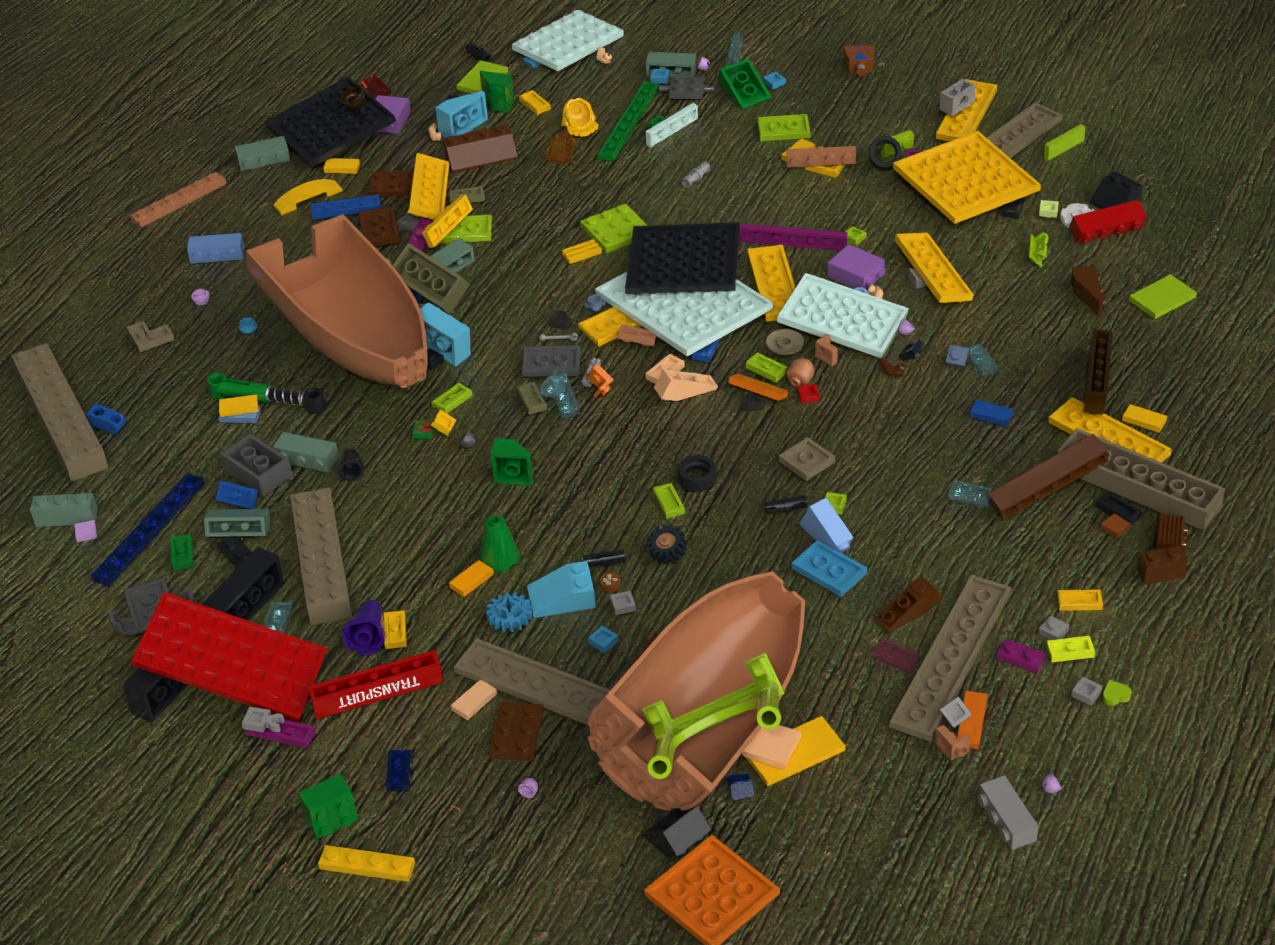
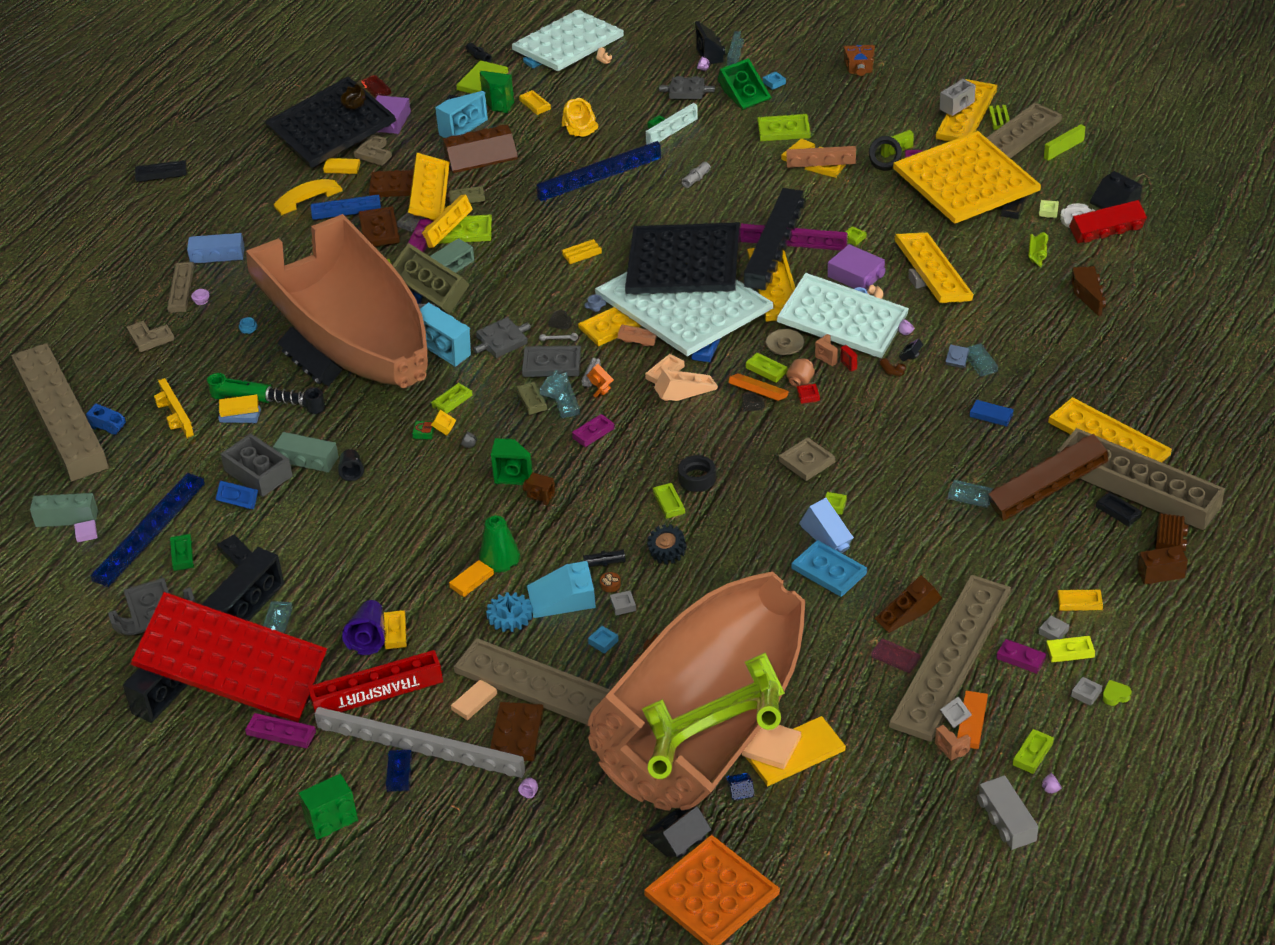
(161, 170): none -> black plate
(178, 199): nougat plate -> none
(178, 418): none -> yellow hinge
(181, 287): none -> dark tan tile
(237, 522): sand green brick -> none
(260, 719): light grey plate -> none
(262, 153): sand green brick -> none
(311, 359): none -> black brick
(320, 556): dark tan brick -> none
(367, 863): yellow plate -> none
(372, 150): none -> dark tan plate
(420, 742): none -> light grey plate
(434, 359): black plate -> none
(435, 136): light nougat arm -> none
(501, 337): none -> dark grey plate
(539, 487): none -> reddish brown brick
(561, 148): clear orange brick -> none
(593, 430): none -> magenta plate
(598, 171): none -> clear blue plate
(612, 227): lime plate -> none
(628, 121): green tile -> none
(660, 76): dark azure plate -> none
(678, 63): sand green brick -> none
(708, 44): none -> black slope
(774, 239): none -> black brick
(786, 504): black pin -> none
(848, 358): none -> red tile
(998, 110): none -> lime tile
(1033, 751): none -> lime plate
(1098, 372): dark brown brick -> none
(1115, 526): dark orange tile -> none
(1144, 418): yellow tile -> none
(1162, 296): lime tile -> none

